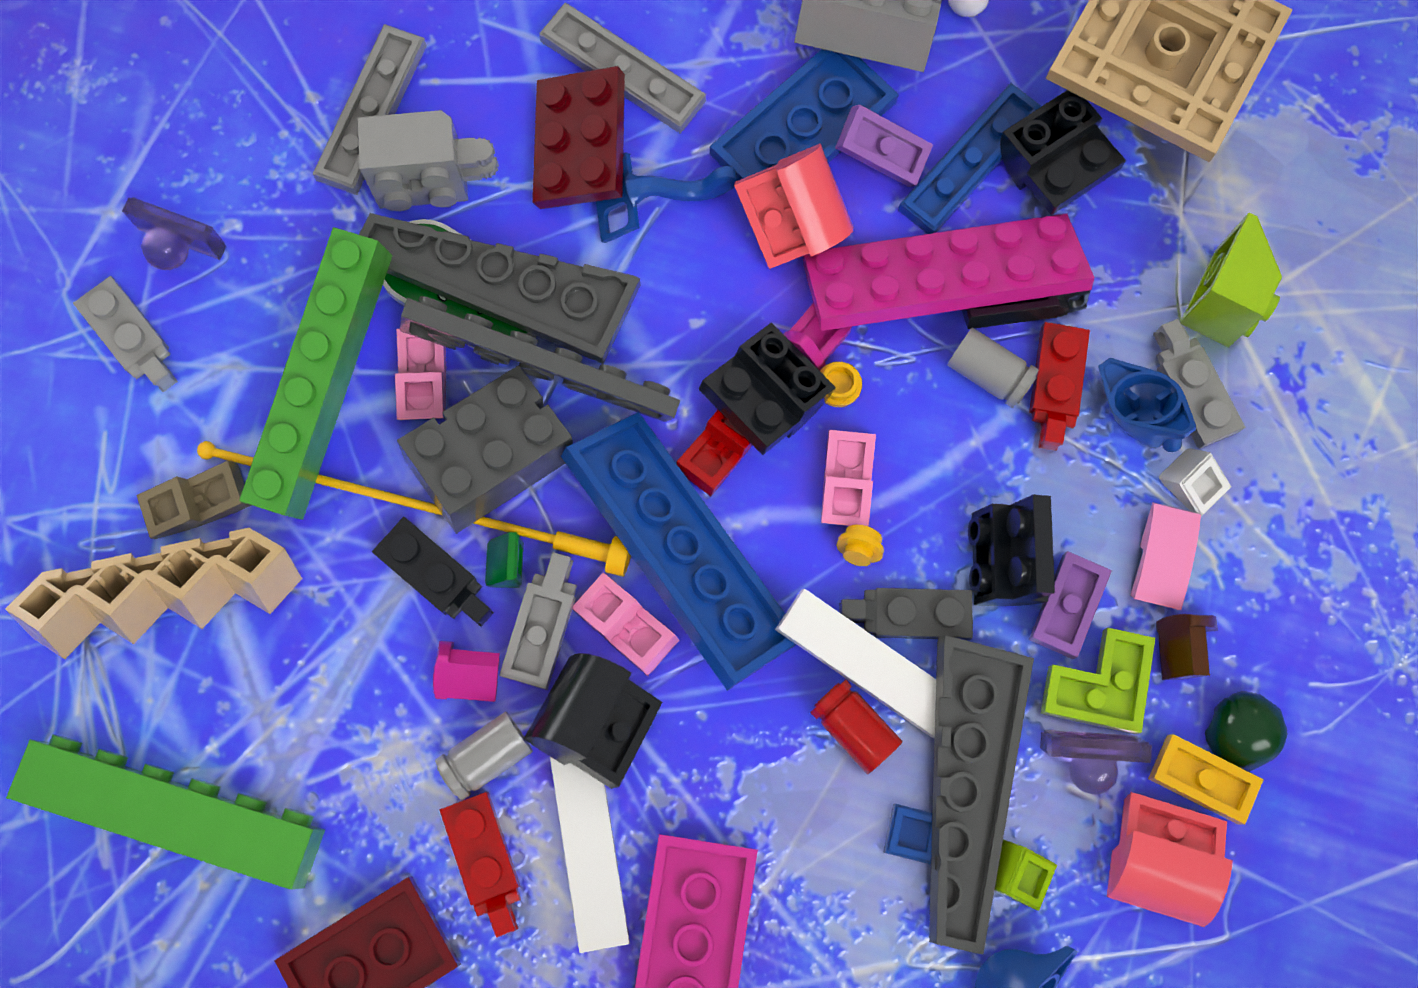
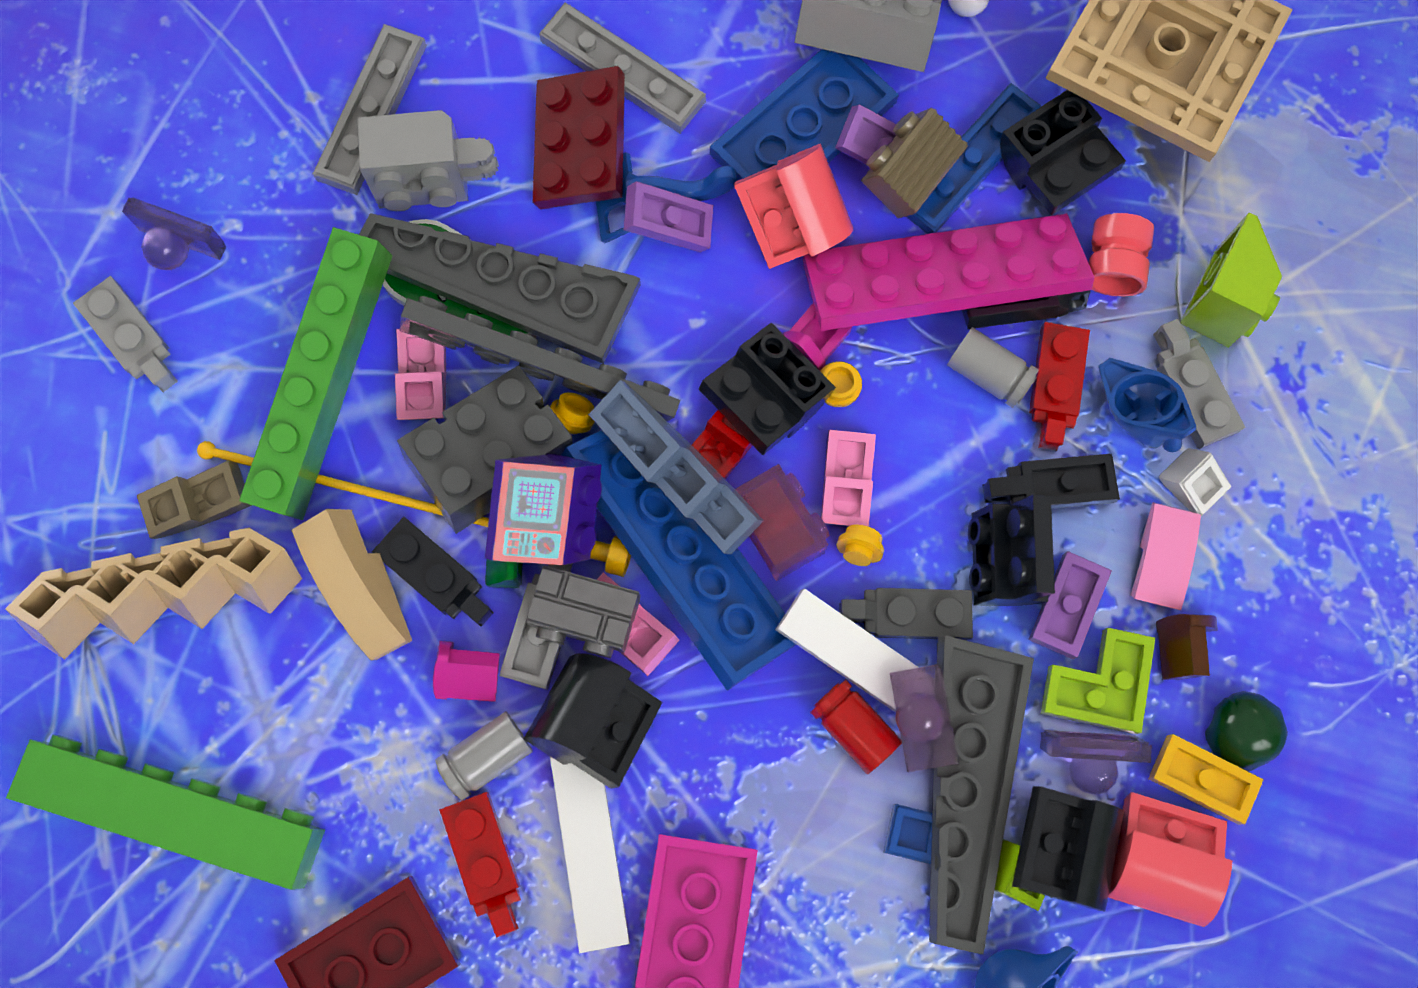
(352, 581): none -> tan slope
(543, 510): none -> slope
(573, 412): none -> yellow plate
(583, 610): none -> flat silver brick
(668, 217): none -> medium lavender plate
(675, 467): none -> sand blue slope
(789, 533): none -> clear pink brick
(913, 162): none -> dark tan brick
(924, 718): none -> clear purple tile
(1067, 481): none -> black hinge
(1069, 848): none -> black brick
(1120, 254): none -> coral wheel

